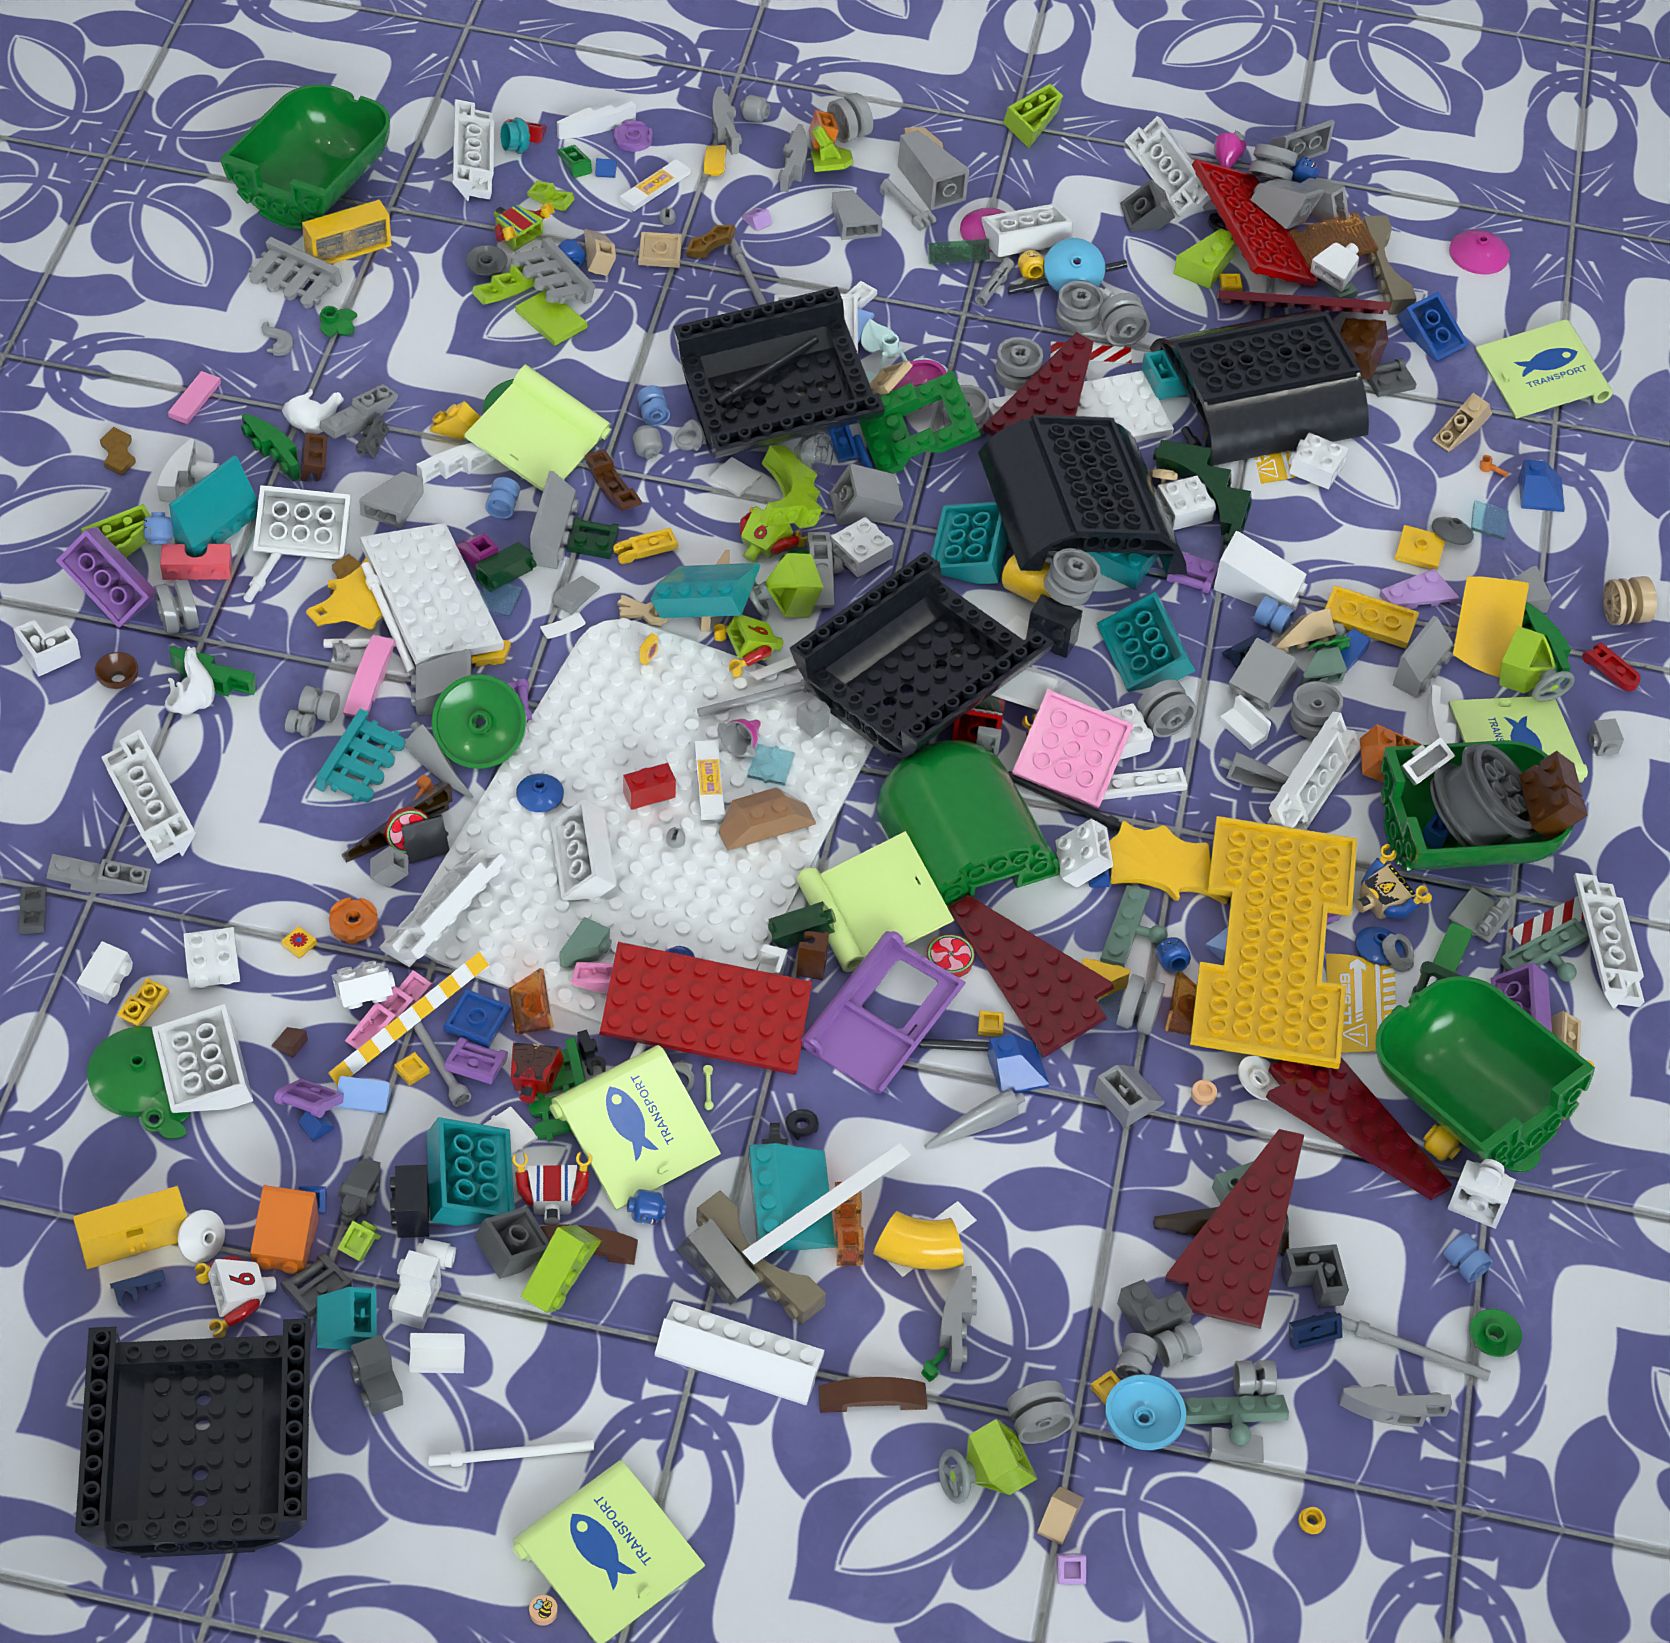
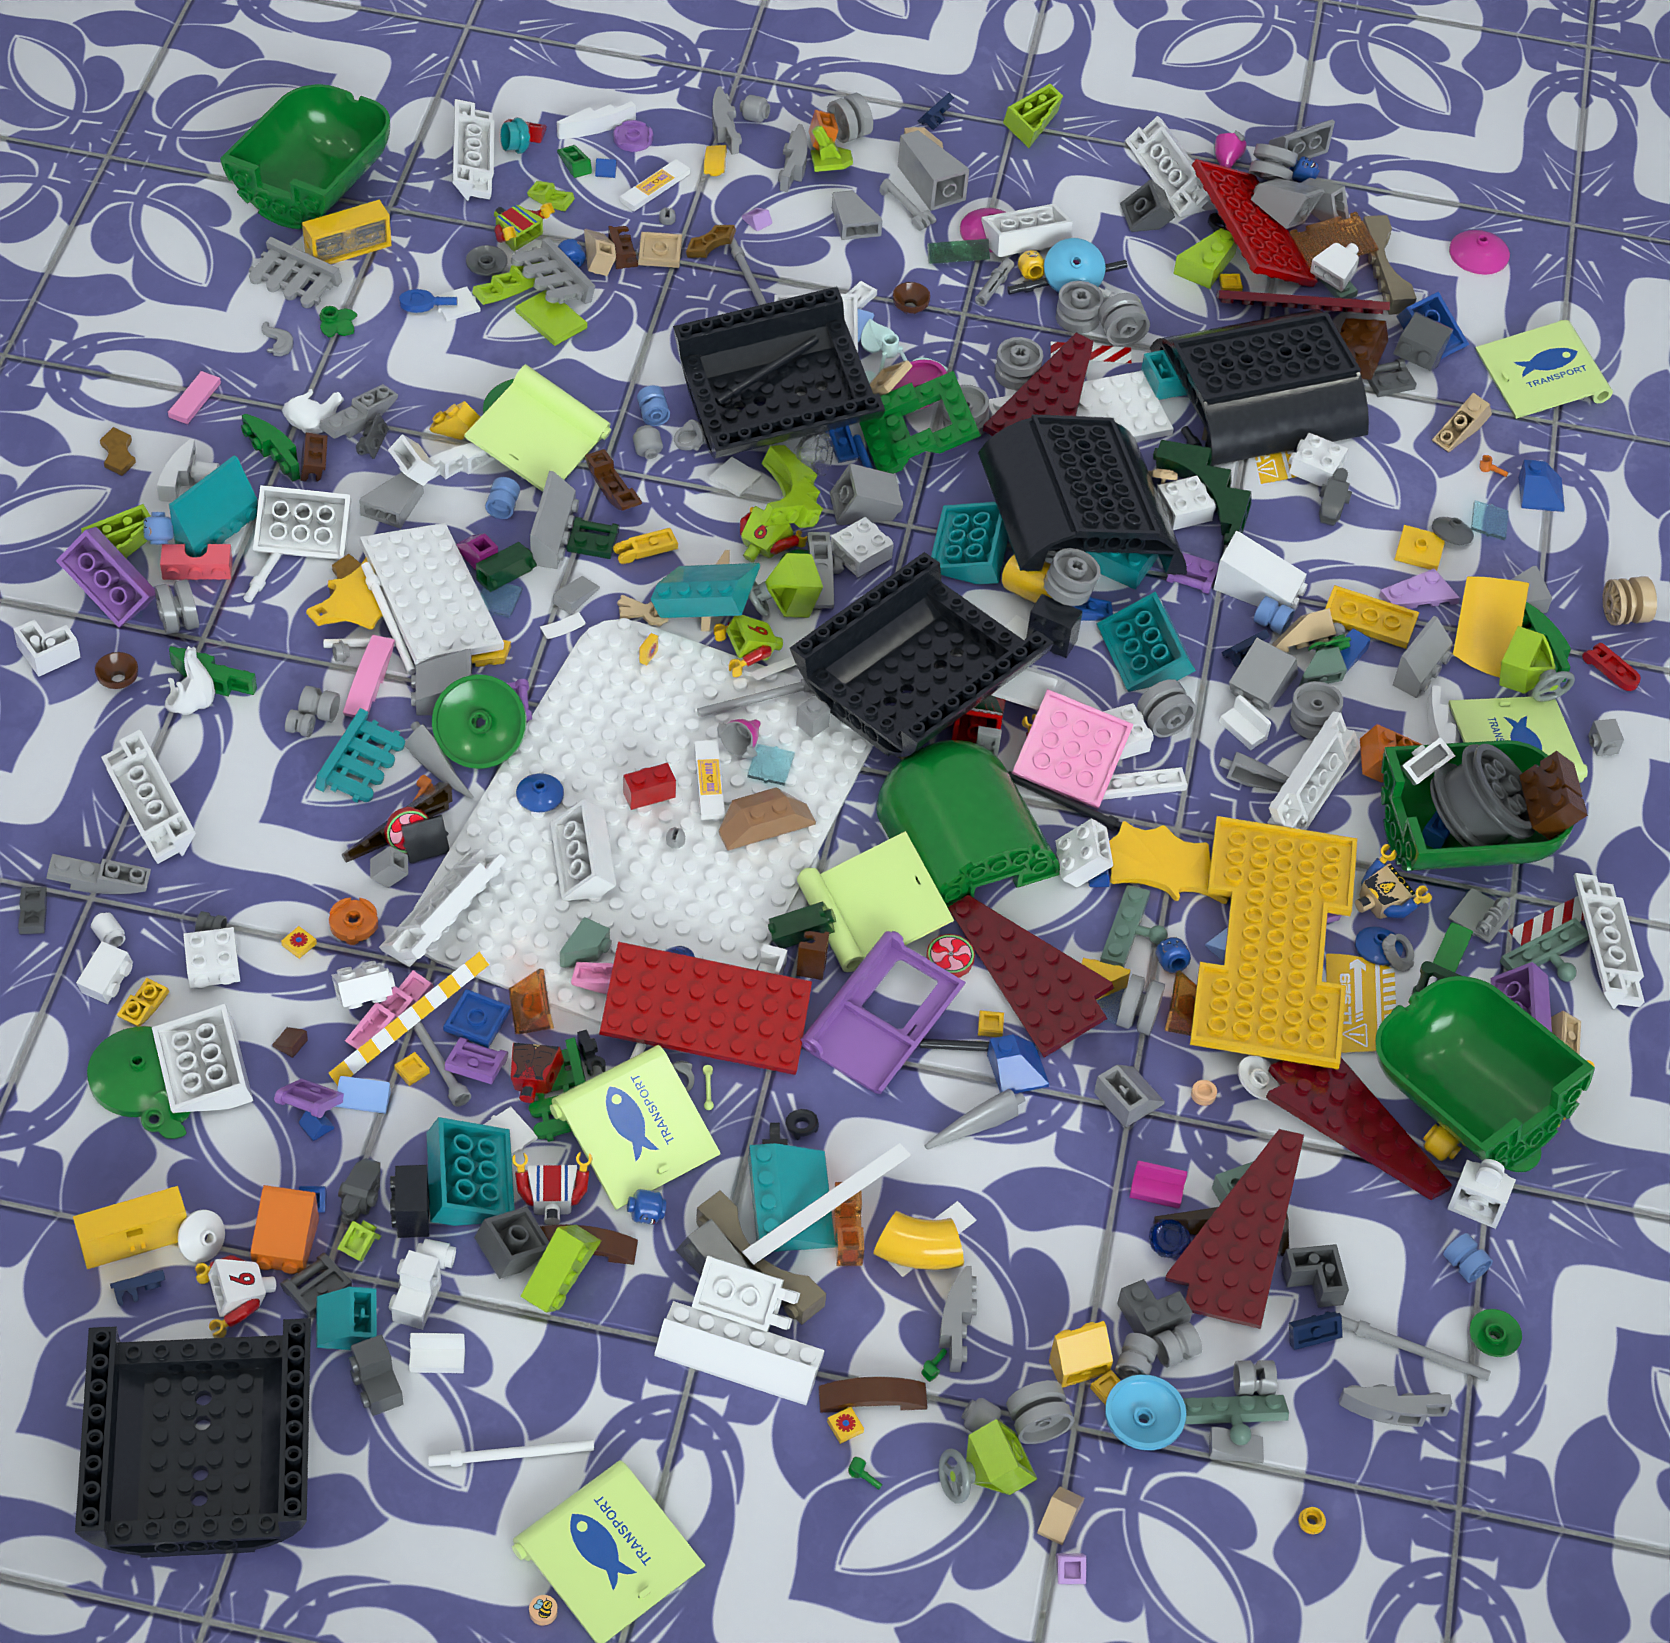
(108, 929): none -> white brick
(207, 922): none -> dark grey wheel
(412, 460): none -> white brick
(422, 300): none -> blue piece
(466, 304): none -> white piece
(623, 247): none -> reddish brown hinge
(743, 1295): none -> white tile
(845, 1425): none -> yellow tile
(856, 1470): none -> green hand
(911, 293): none -> reddish brown piece
(934, 114): none -> dark blue plate
(979, 1414): none -> light grey head
(1081, 1354): none -> yellow slope
(1095, 609): none -> blue slope
(1158, 1184): none -> dark pink panel
(1169, 1238): none -> clear blue hair
(1334, 497): none -> dark grey hinge
(1423, 342): none -> dark grey slope

